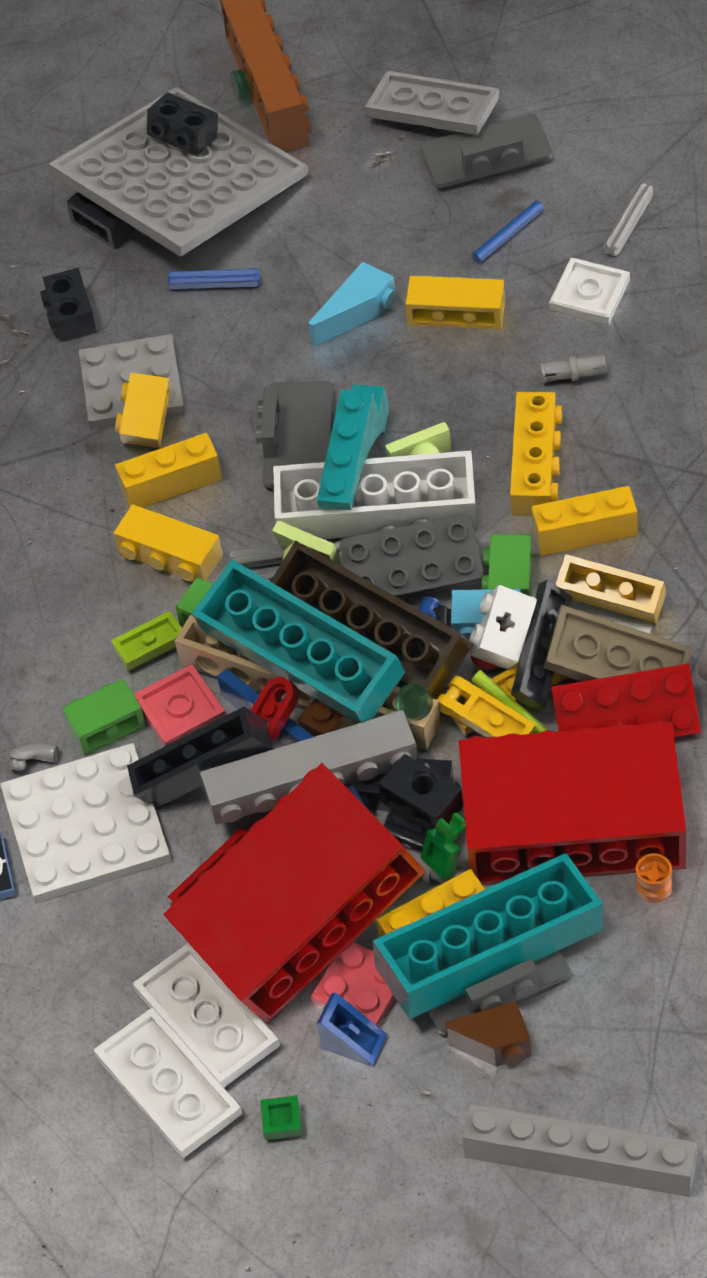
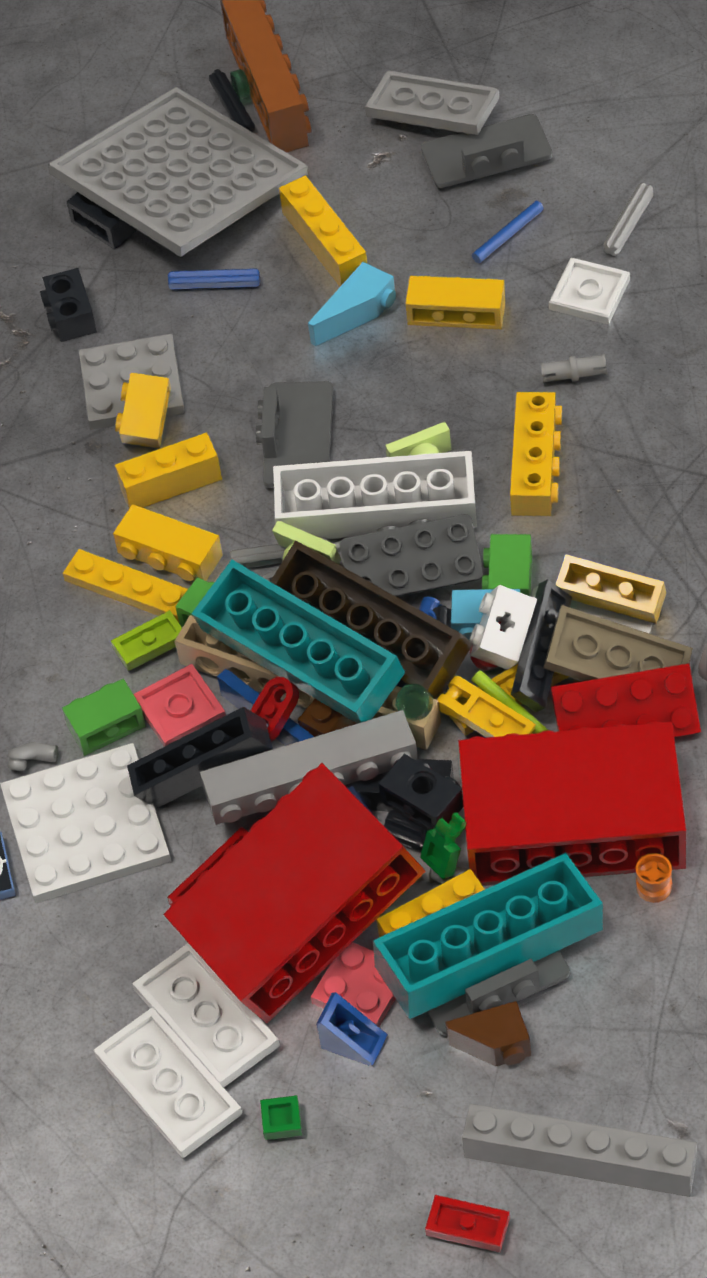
(123, 583): none -> yellow plate
(182, 123): black brick -> none
(230, 99): none -> black axle
(321, 229): none -> yellow brick
(357, 424): teal arch -> none
(467, 1223): none -> red plate
(584, 520): yellow brick -> none

